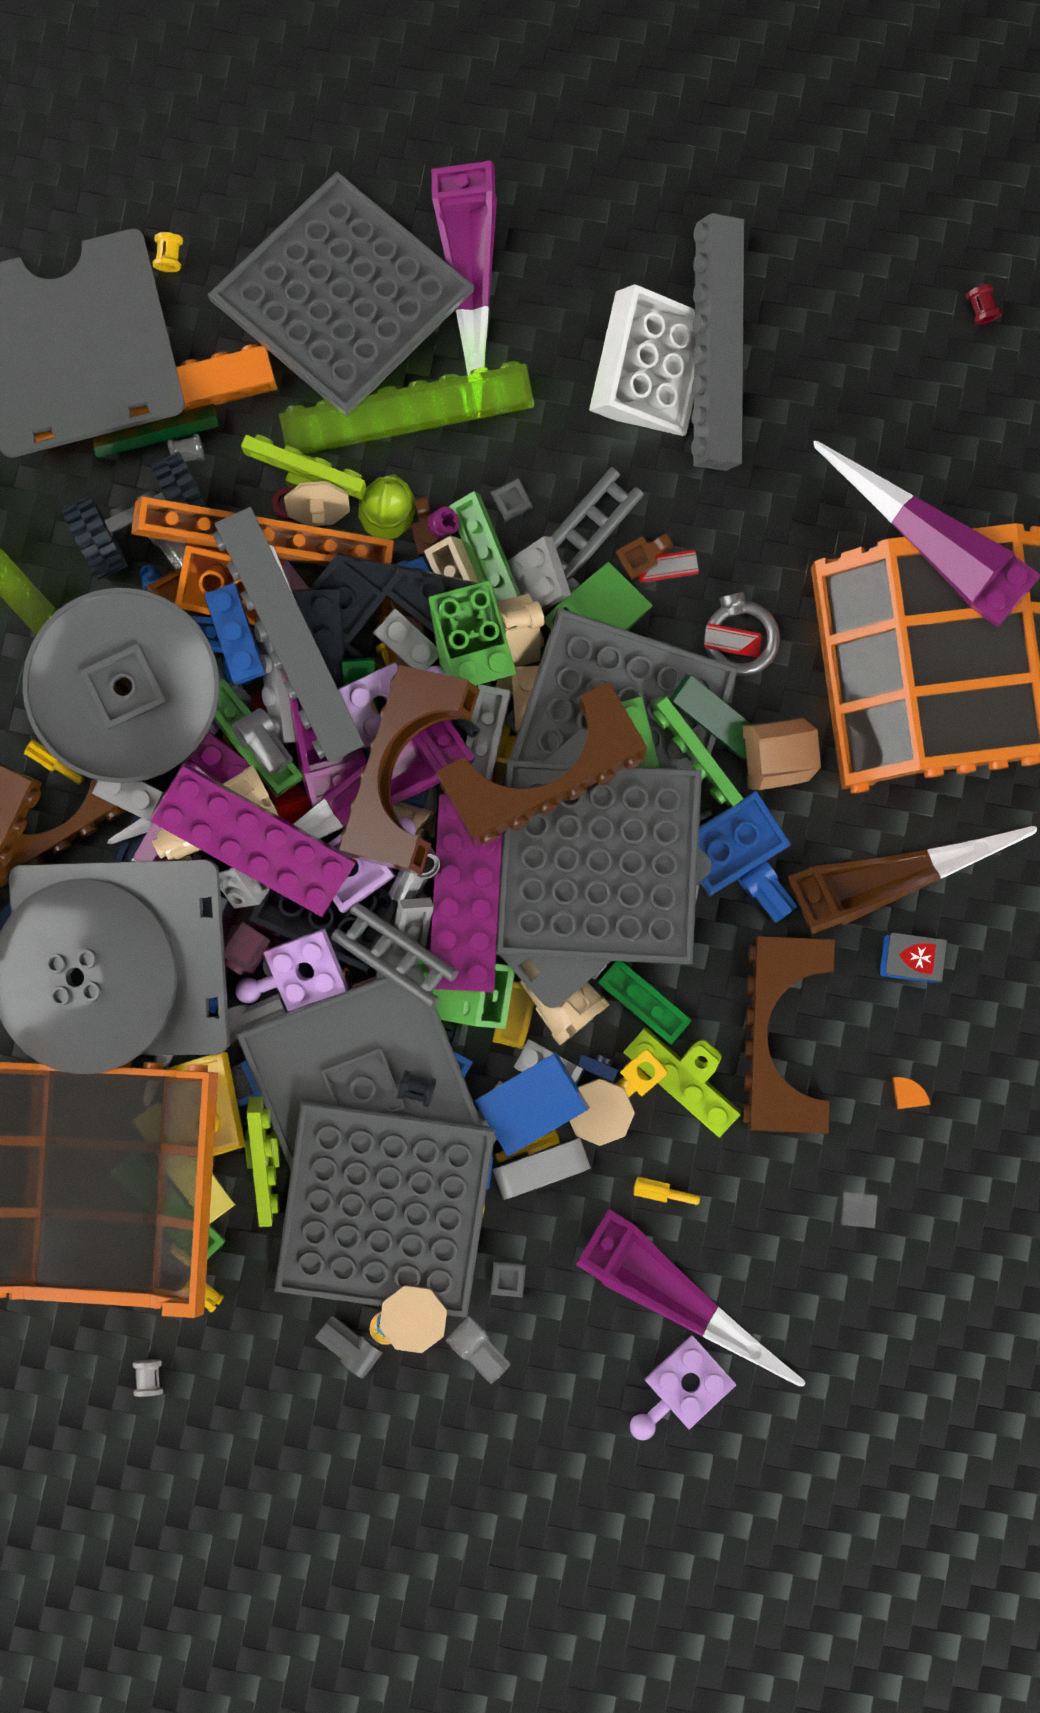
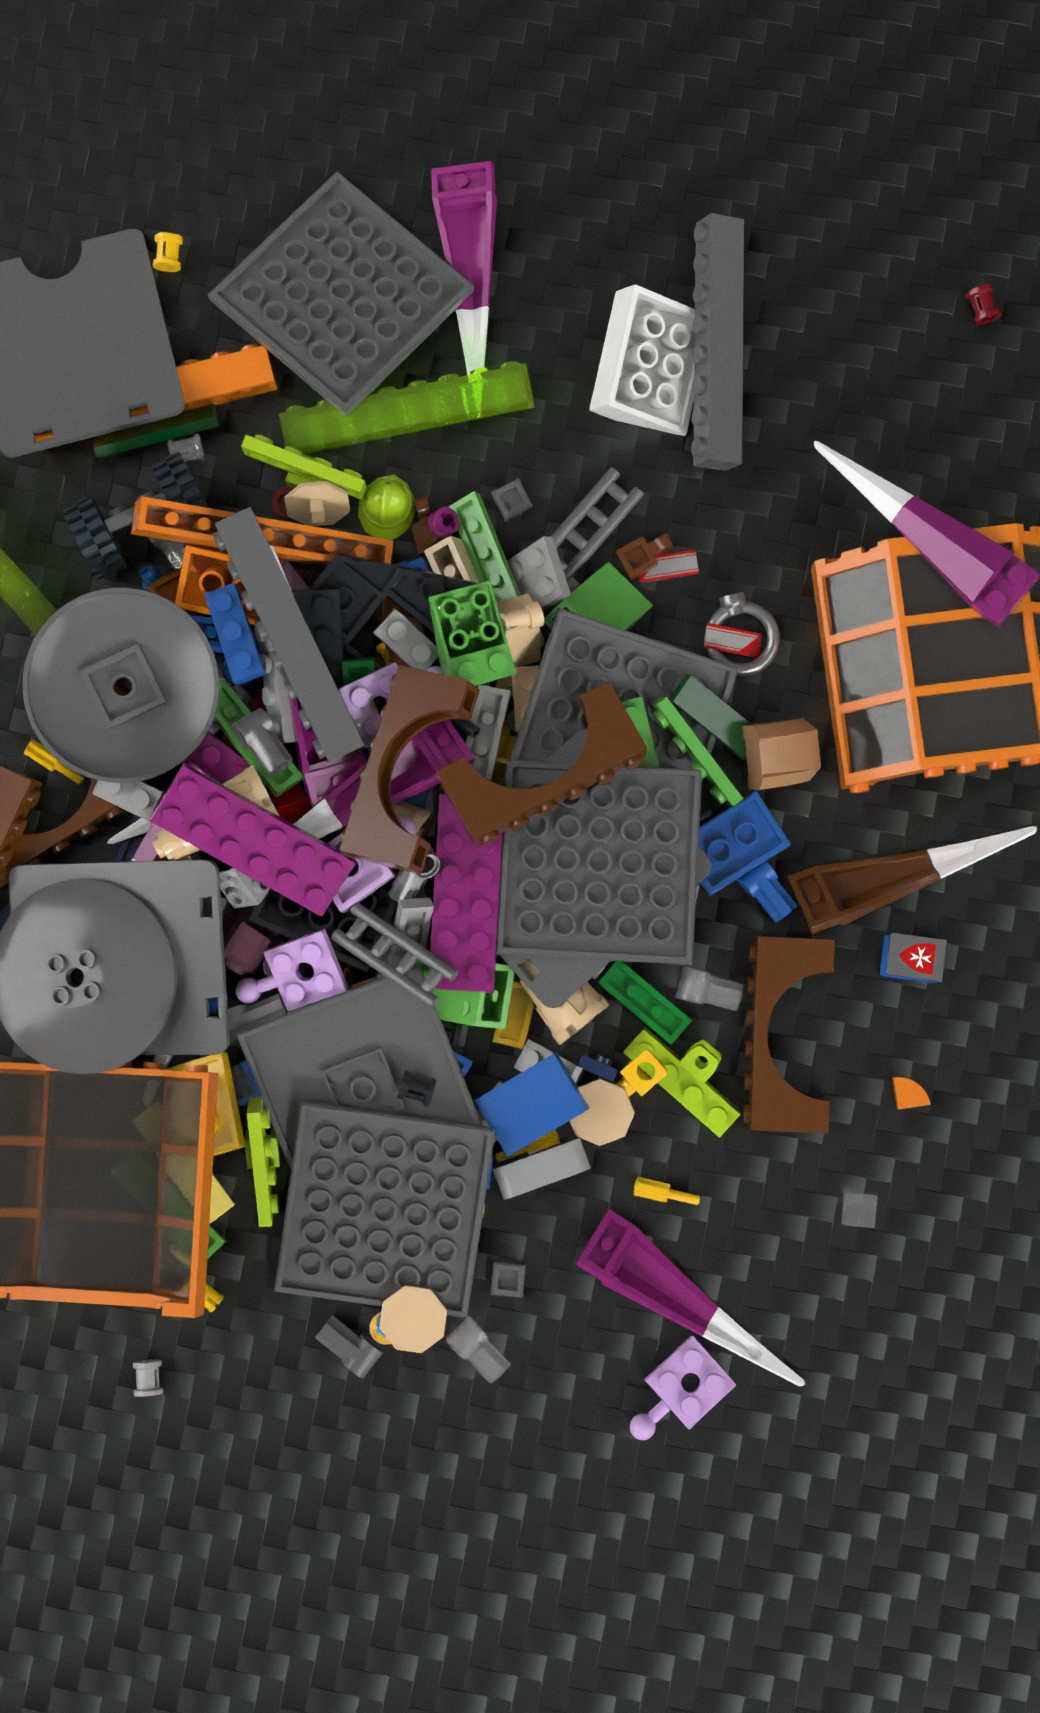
(701, 988): none -> clear piece

